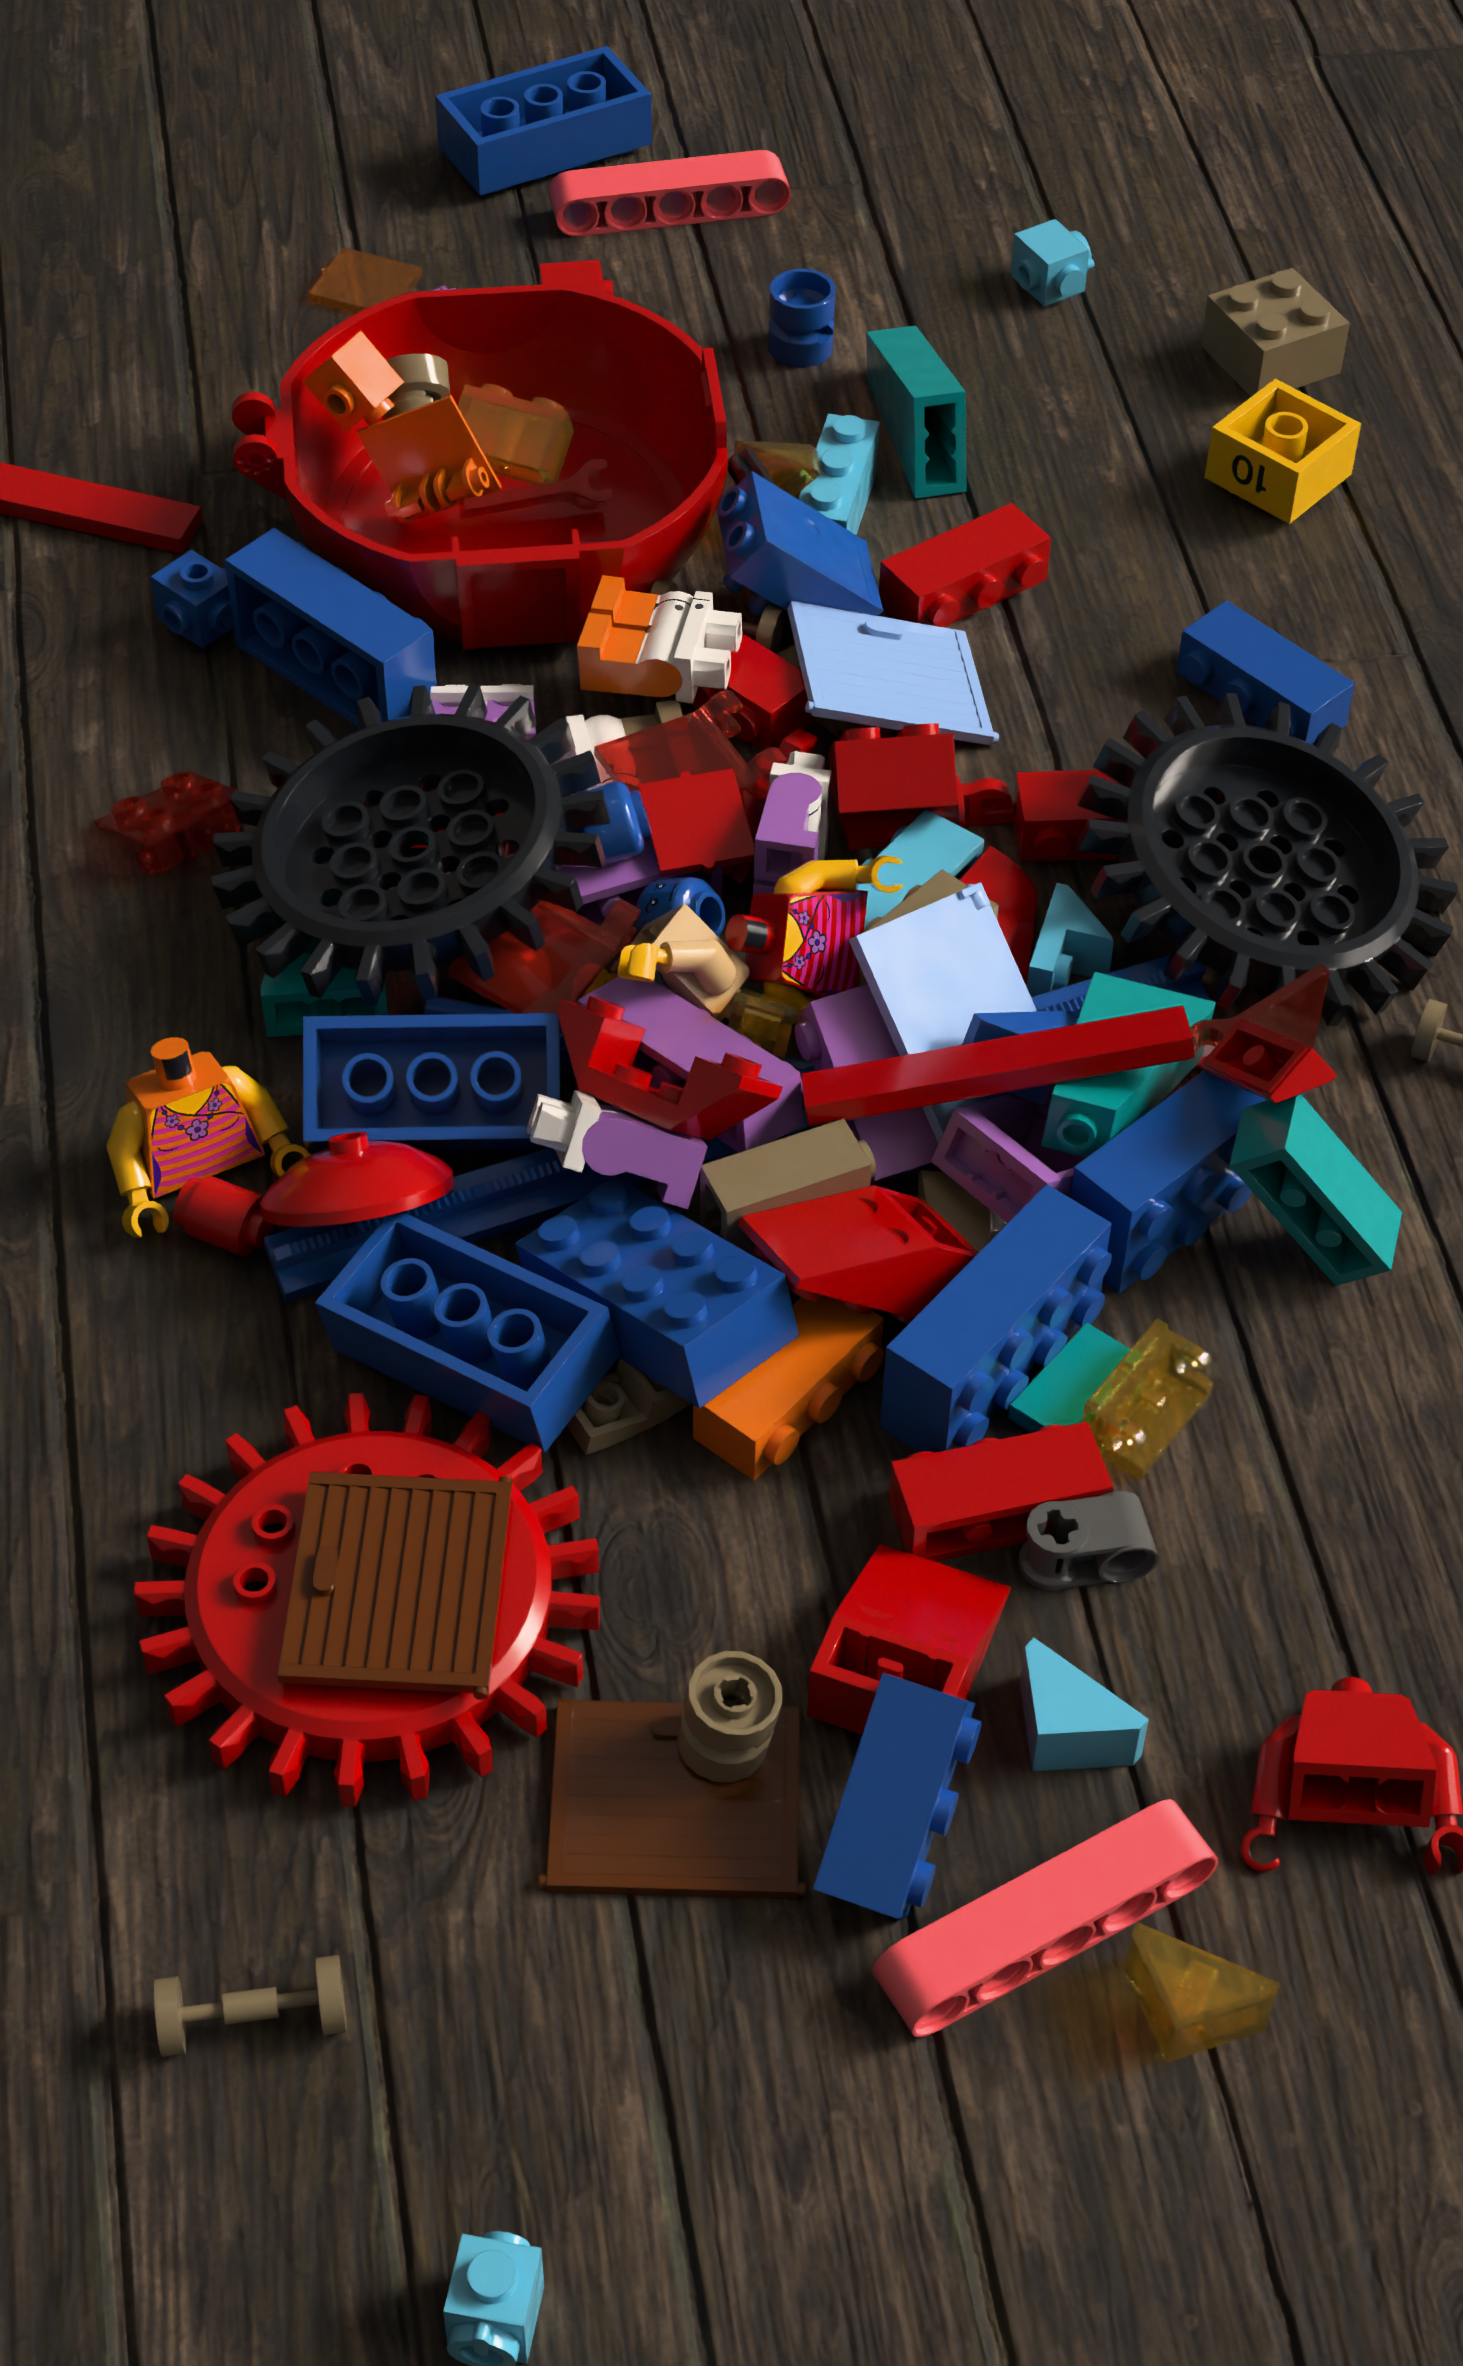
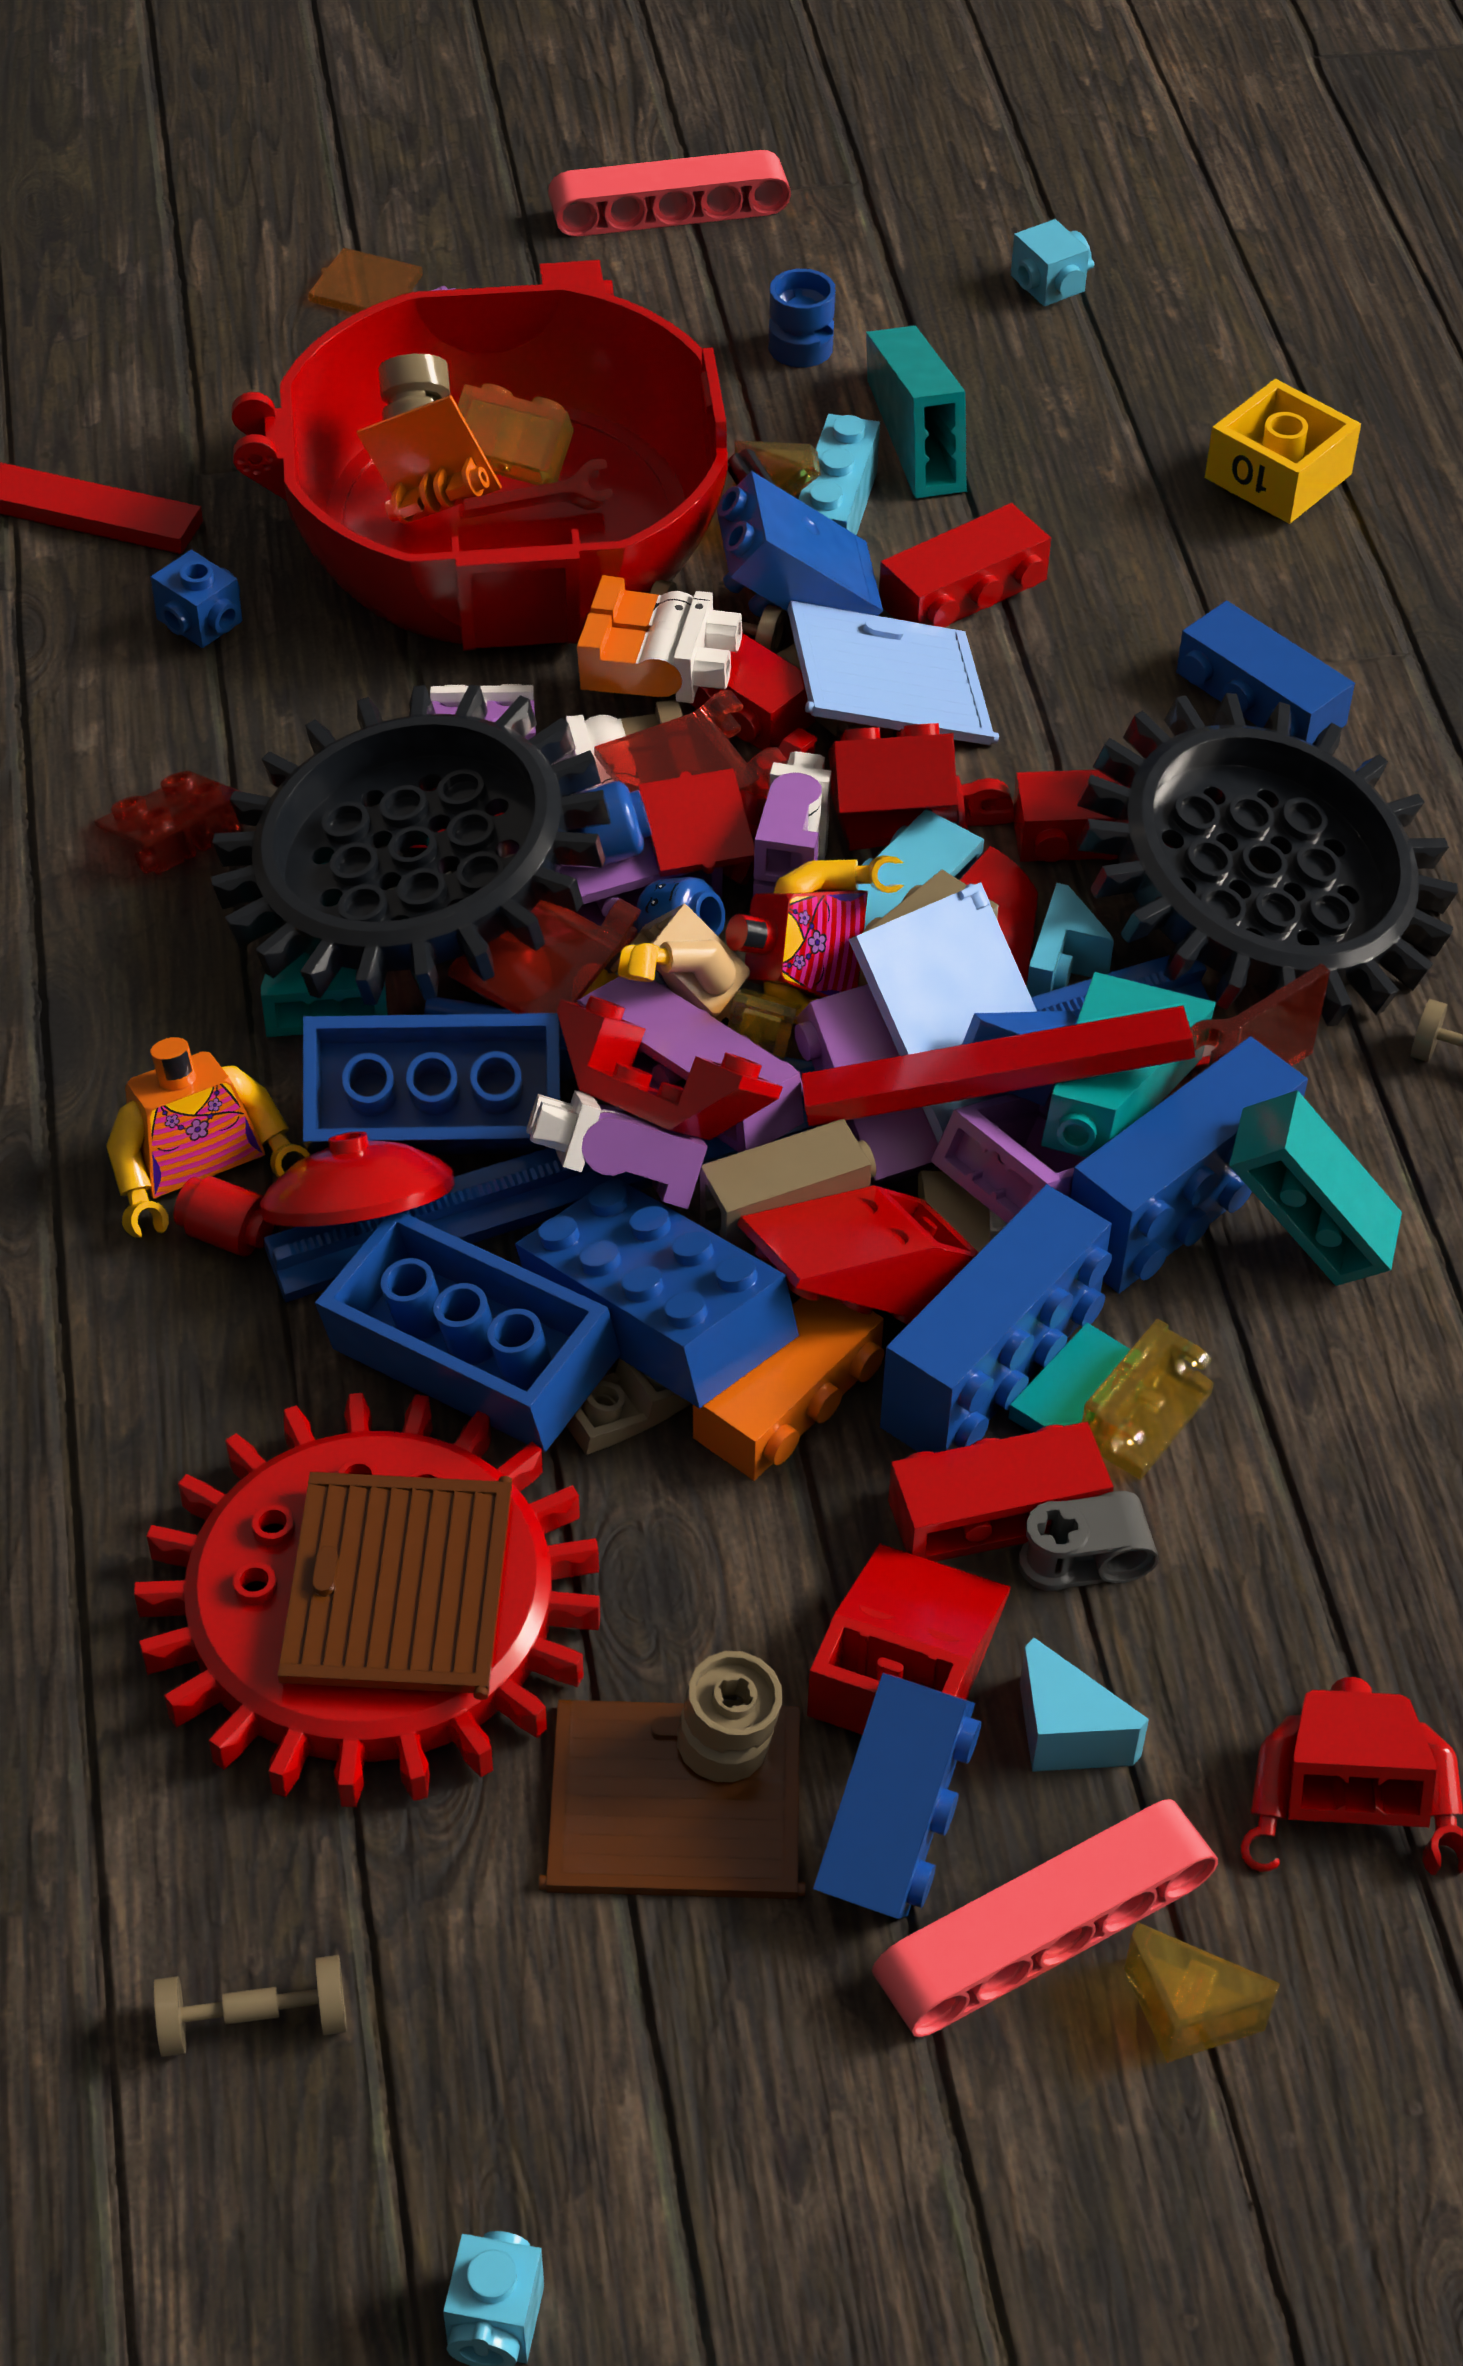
(326, 629): blue brick -> none
(355, 383): orange brick -> none
(543, 120): blue brick -> none
(1266, 1063): red slope -> none
(1274, 331): dark tan brick -> none

